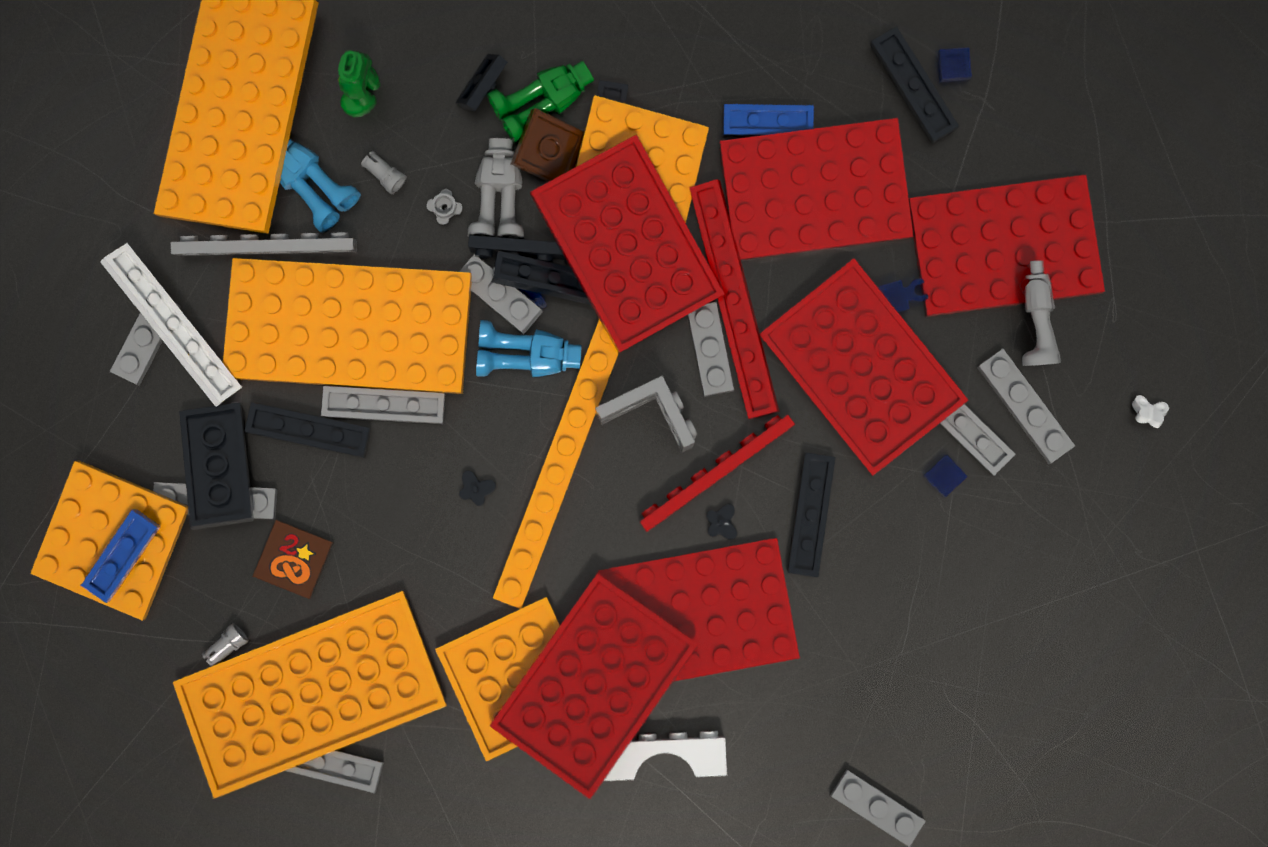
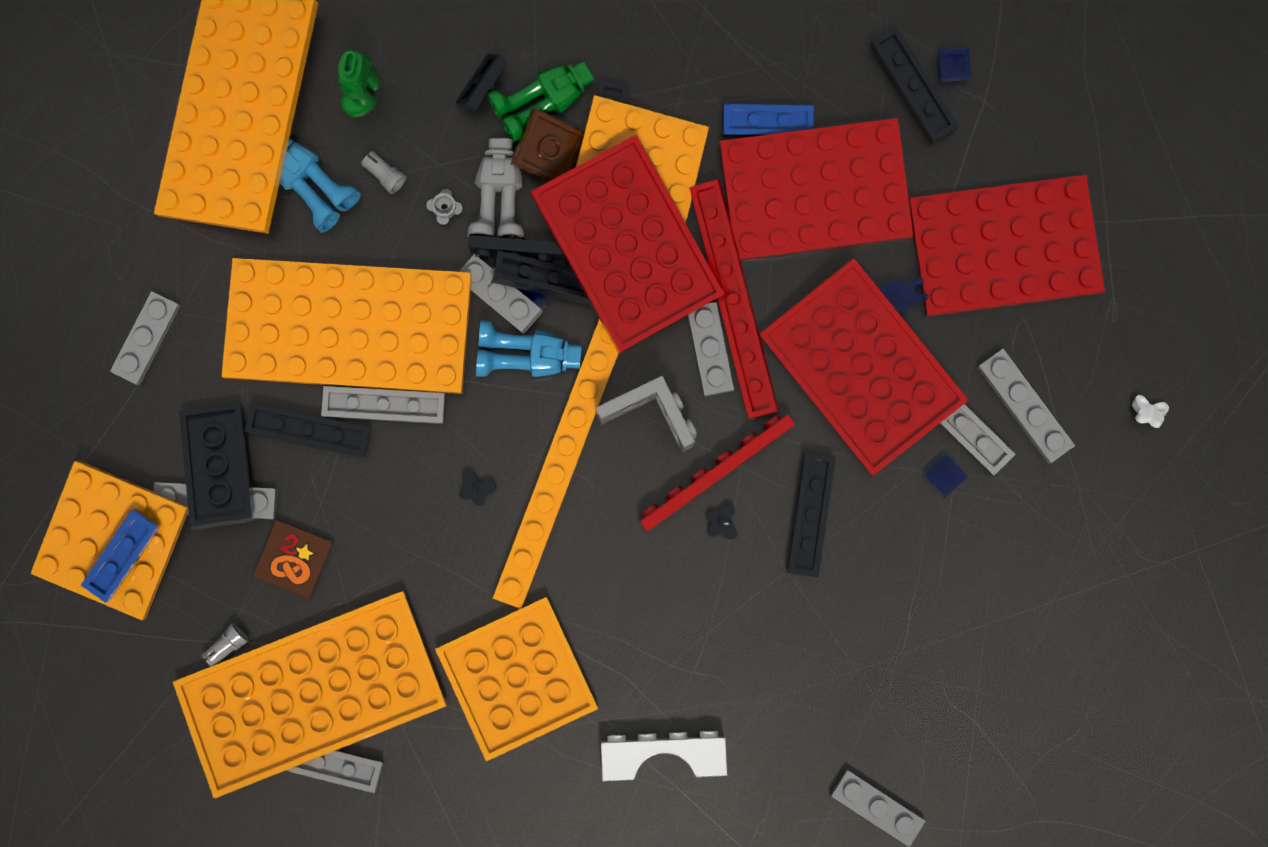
(171, 324): white plate -> none
(252, 245): light grey plate -> none
(594, 686): red plate -> none
(723, 600): red plate -> none
(1040, 303): light grey piece -> none

